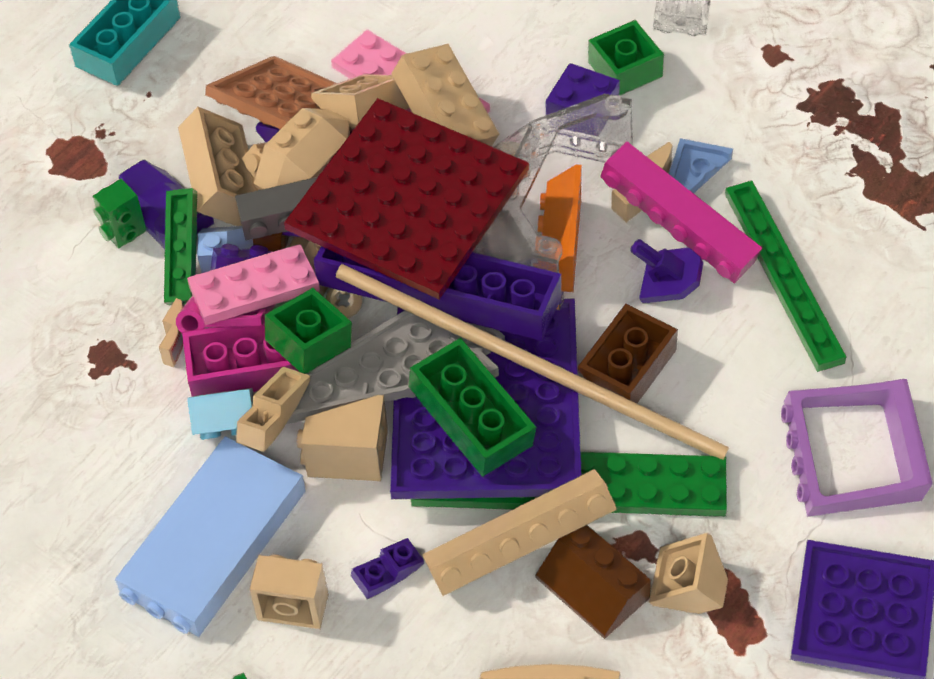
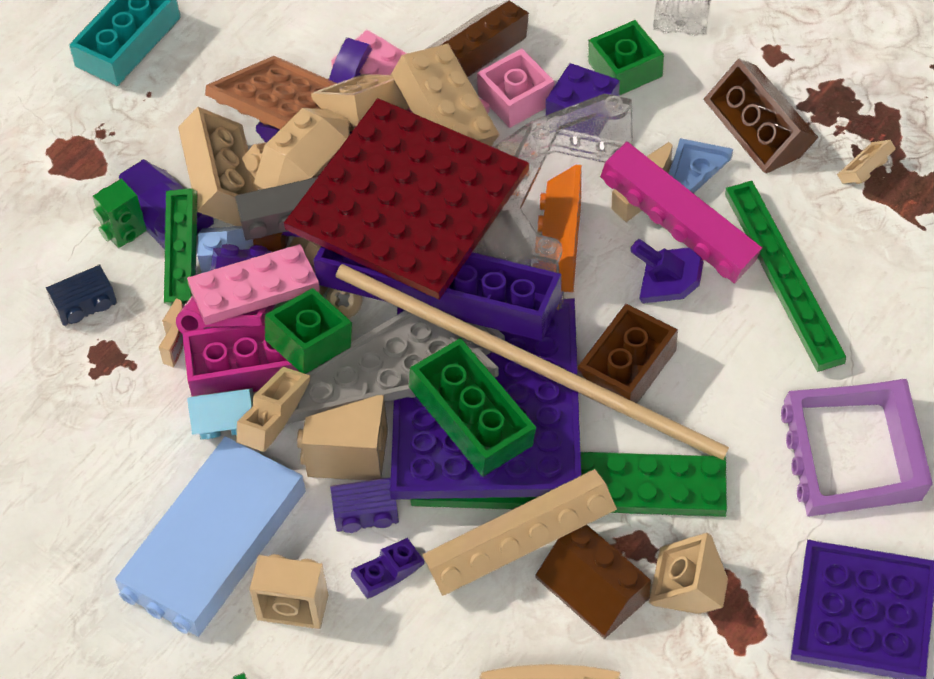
(81, 295): none -> dark blue brick
(349, 60): none -> dark purple slope
(363, 505): none -> dark purple brick
(487, 35): none -> reddish brown slope
(515, 87): none -> bright pink brick
(759, 117): none -> reddish brown slope
(870, 158): none -> tan plate

